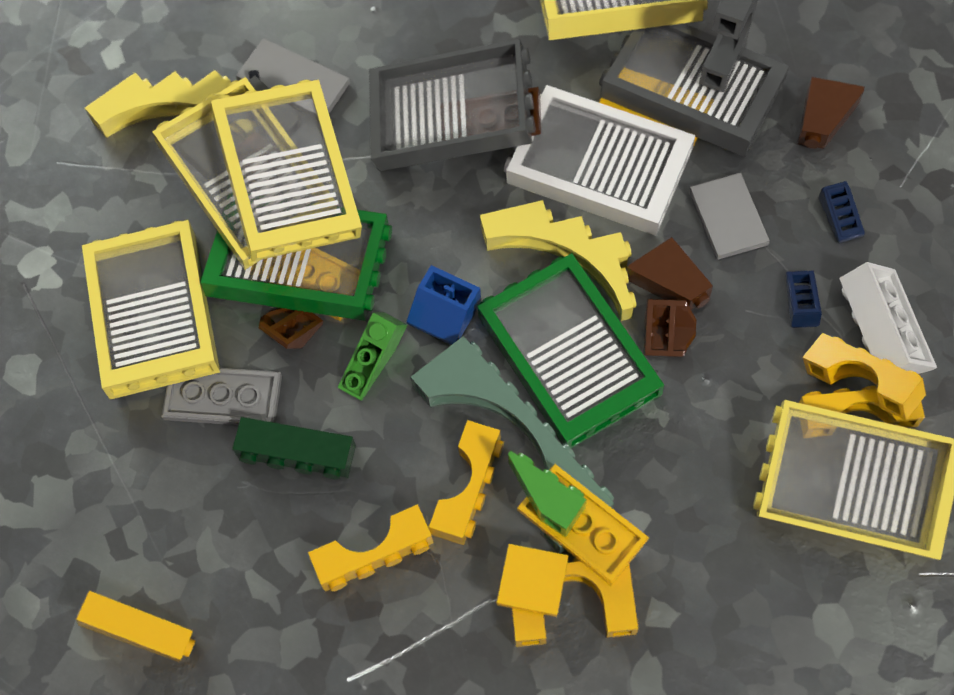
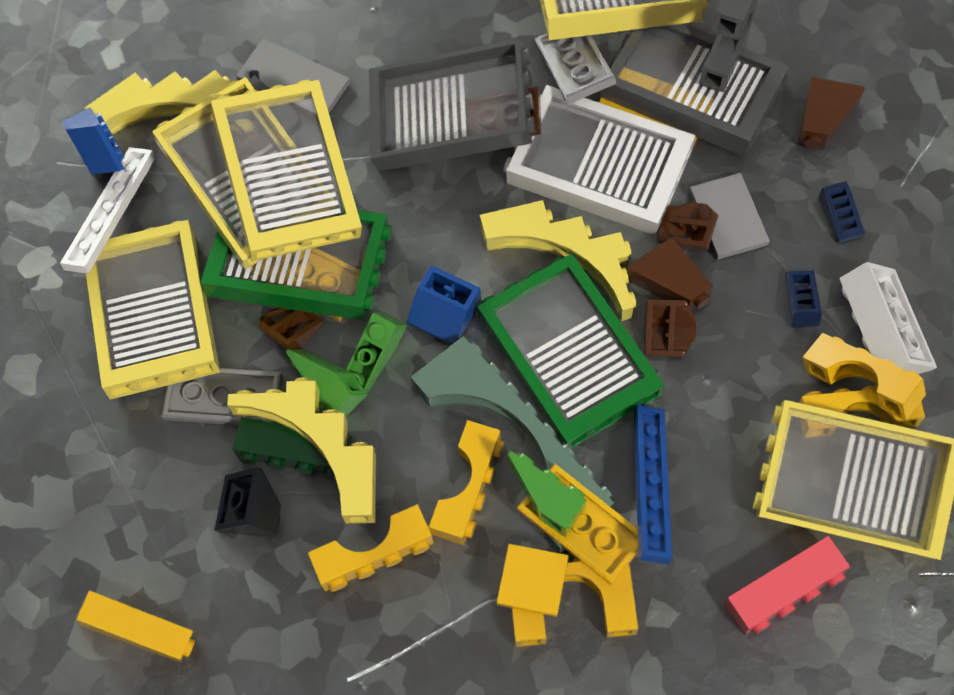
(94, 142): none -> blue slope
(107, 211): none -> white plate
(248, 505): none -> black slope
(327, 431): none -> light yellow arch
(337, 385): none -> bright green slope
(576, 66): none -> light grey tile
(652, 485): none -> blue plate
(688, 225): none -> reddish brown slope
(787, 585): none -> coral brick

